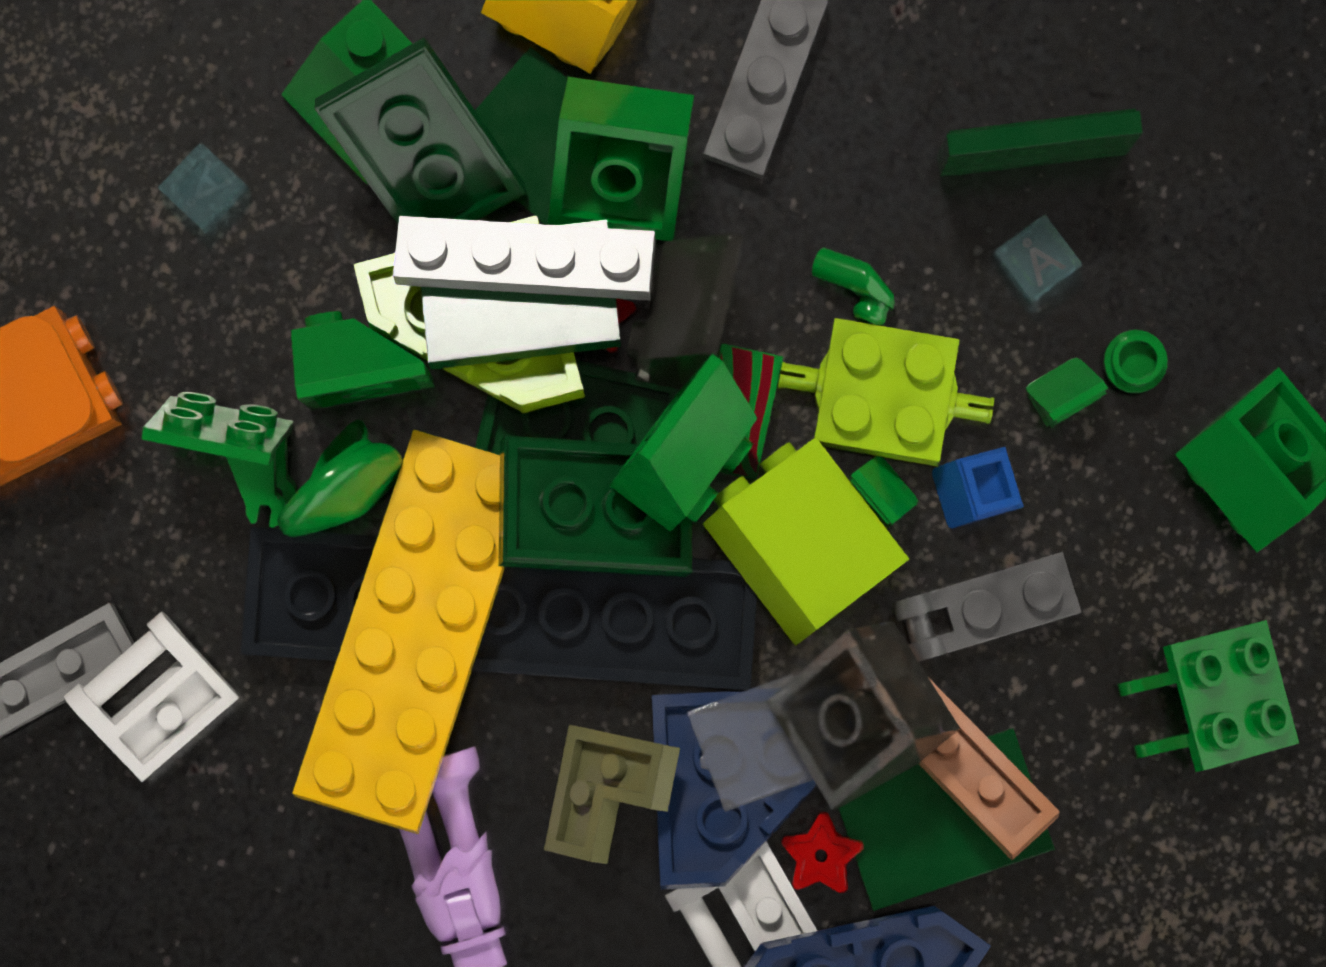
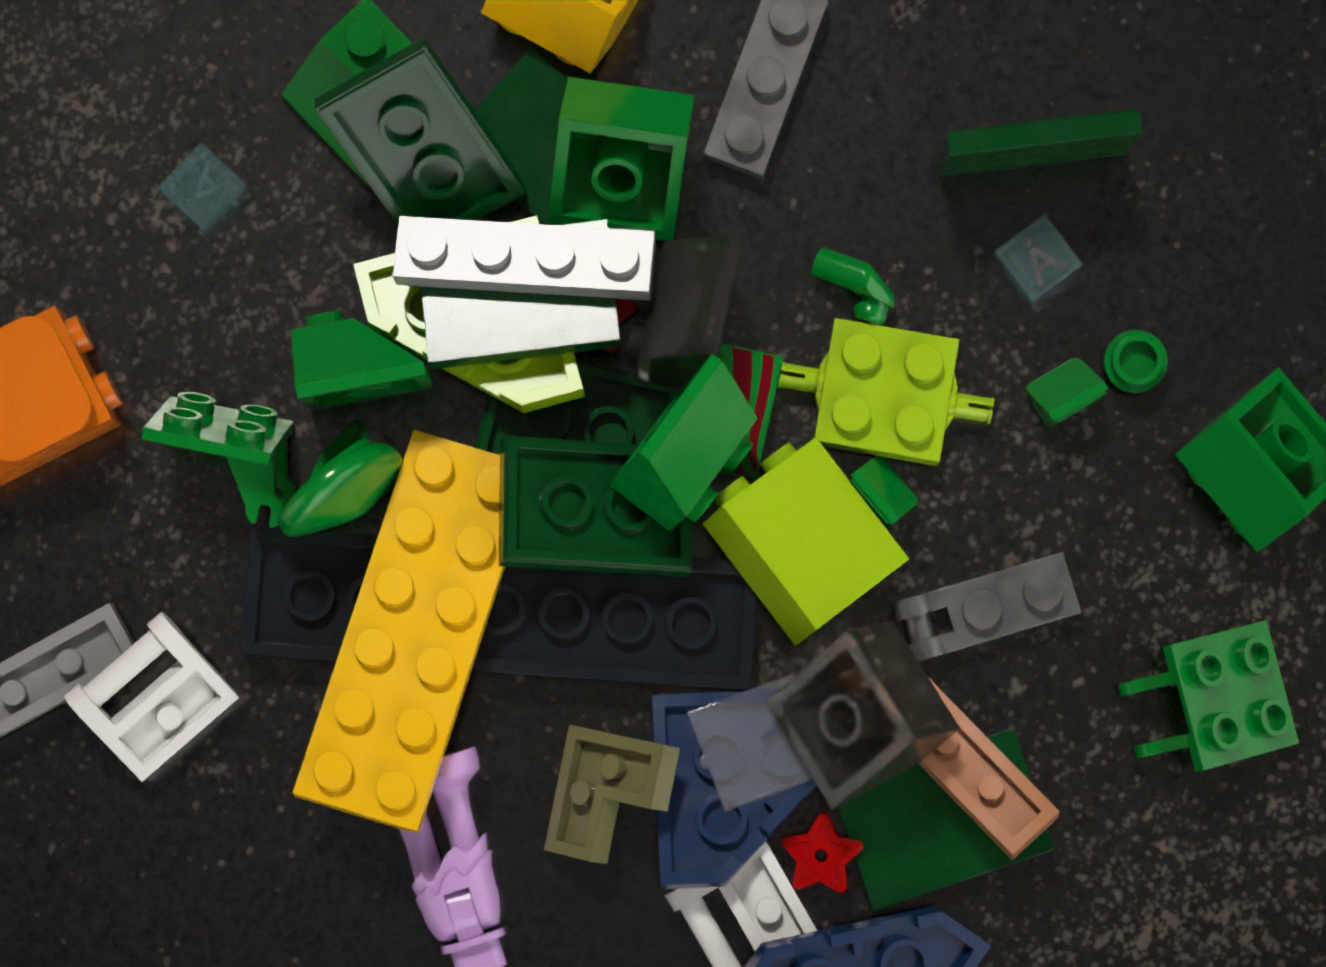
(976, 487): blue slope -> none

